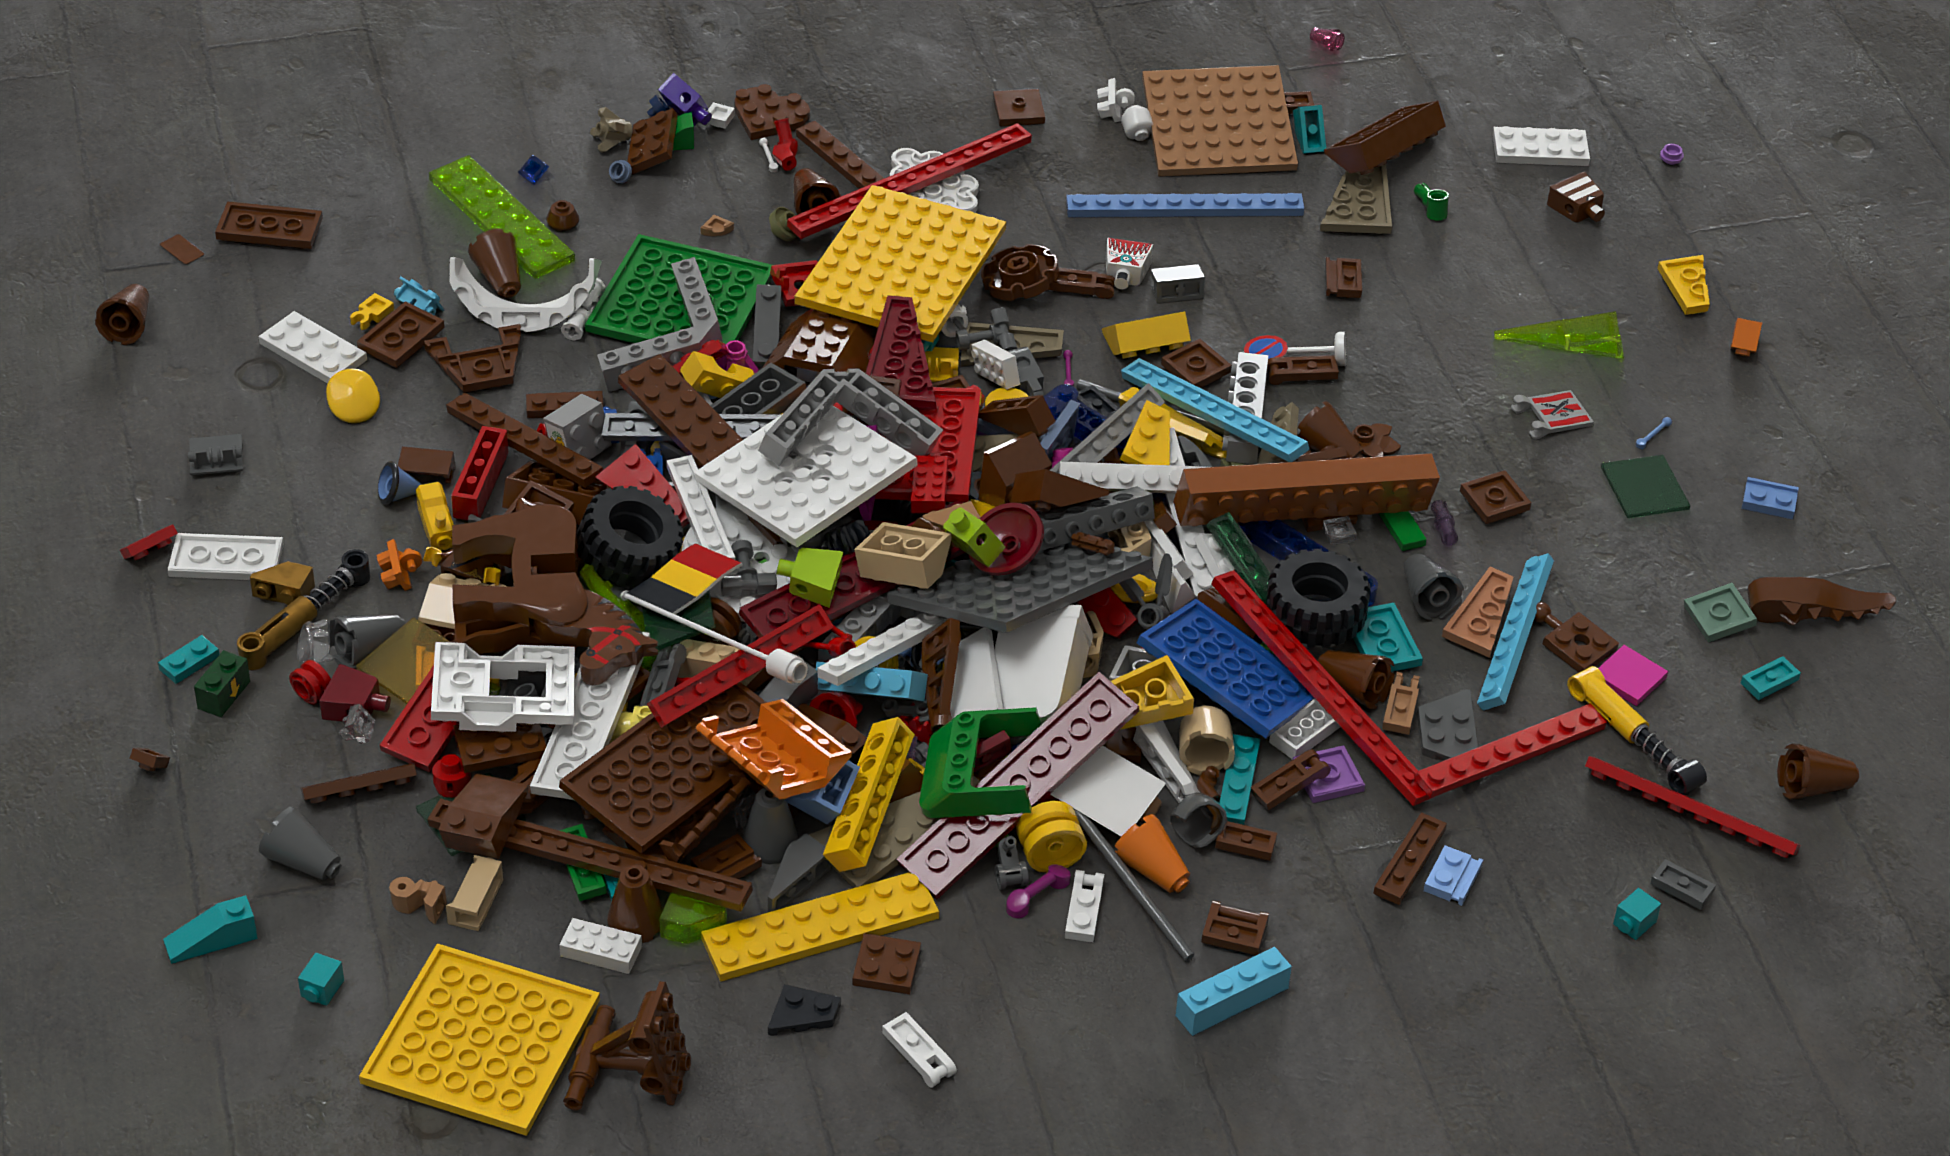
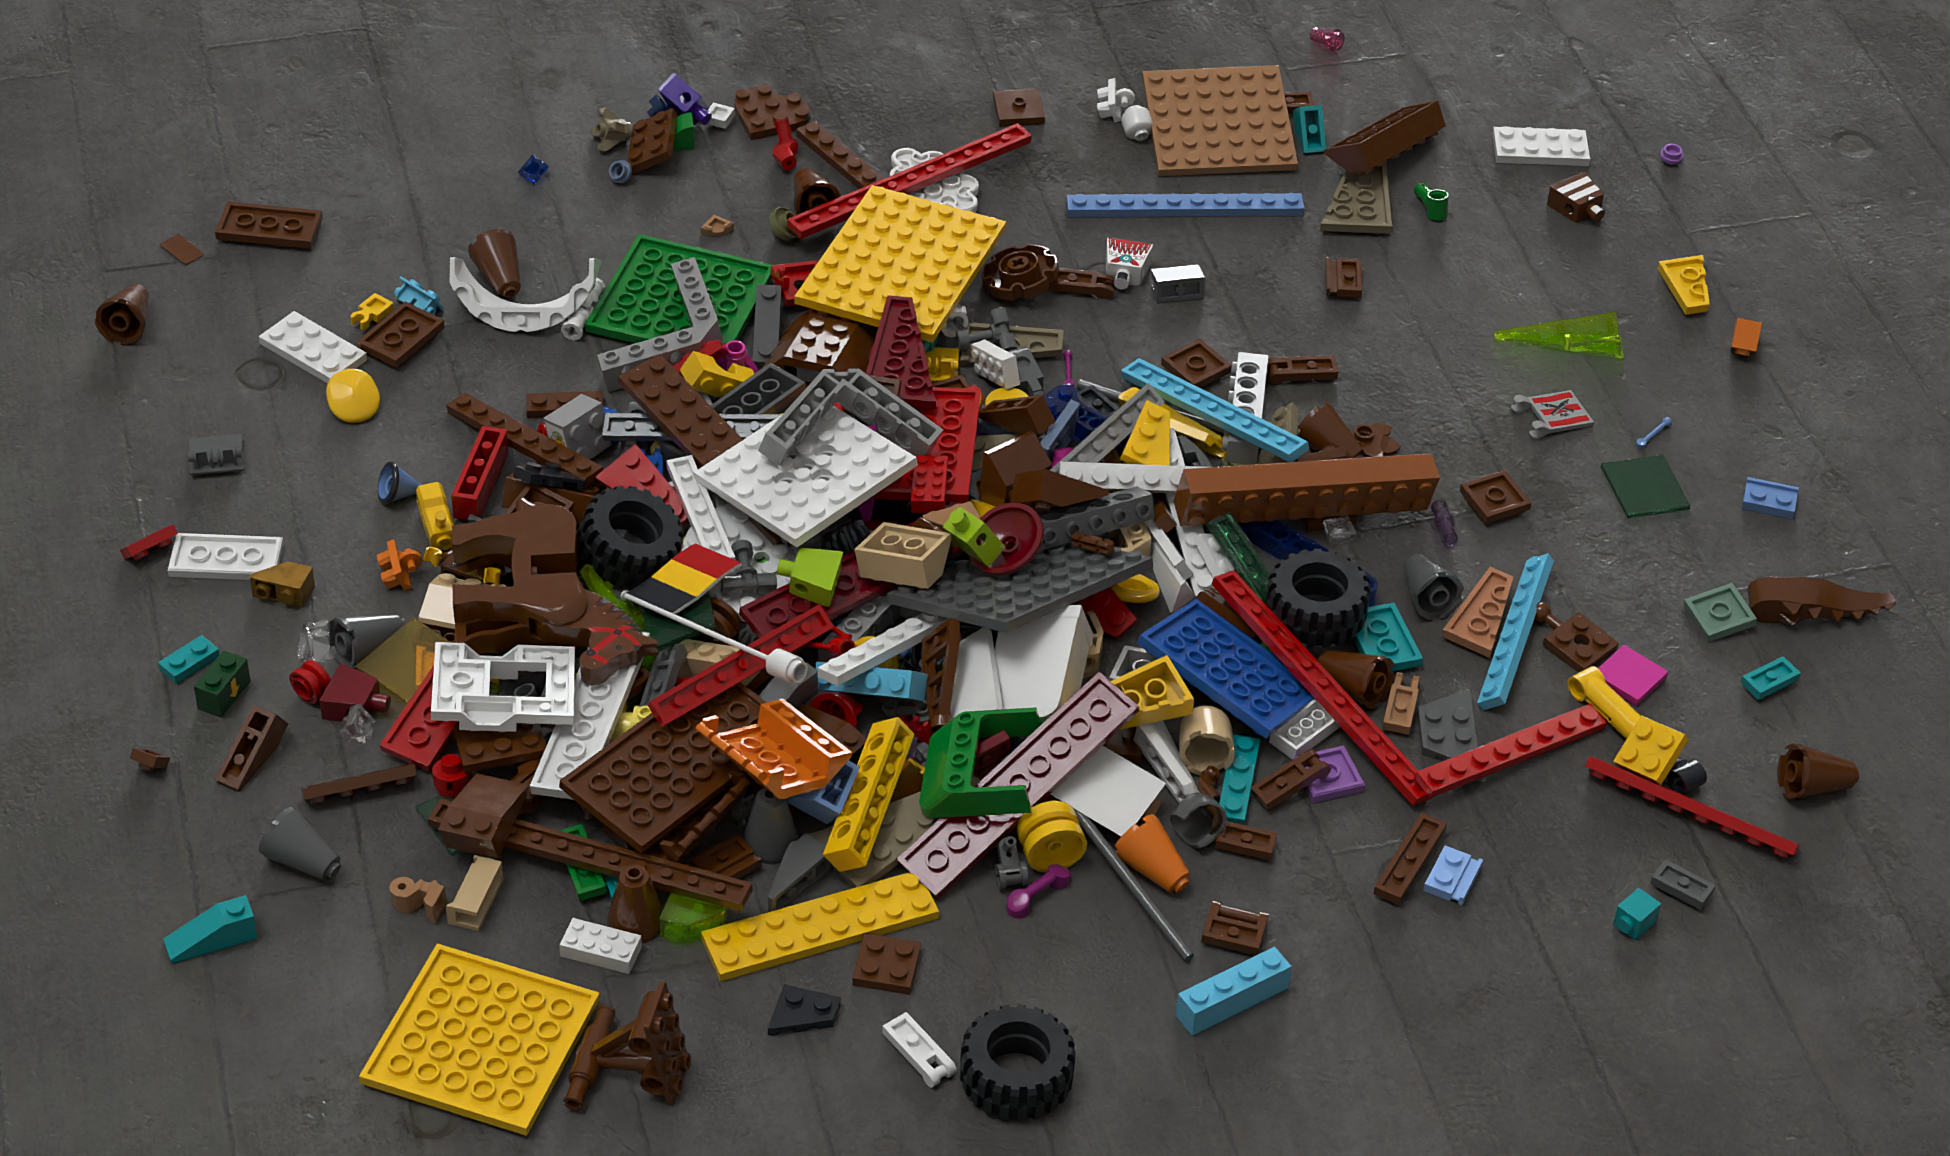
(251, 747): none -> reddish brown slope
(261, 643): piece -> none
(321, 979): teal brick -> none
(428, 462): reddish brown hinge -> none
(482, 366): reddish brown wing -> none
(495, 208): clear neon green plate -> none
(548, 474): none -> black wing
(562, 216): reddish brown cone -> none
(773, 167): white hinge -> none
(1011, 1092): none -> black tyre
(1084, 907): white plate -> none
(1147, 334): yellow slope -> none
(1147, 611): dark grey plant -> none
(1277, 347): piece -> none
(1404, 530): green tile -> none
(1651, 750): none -> yellow plate

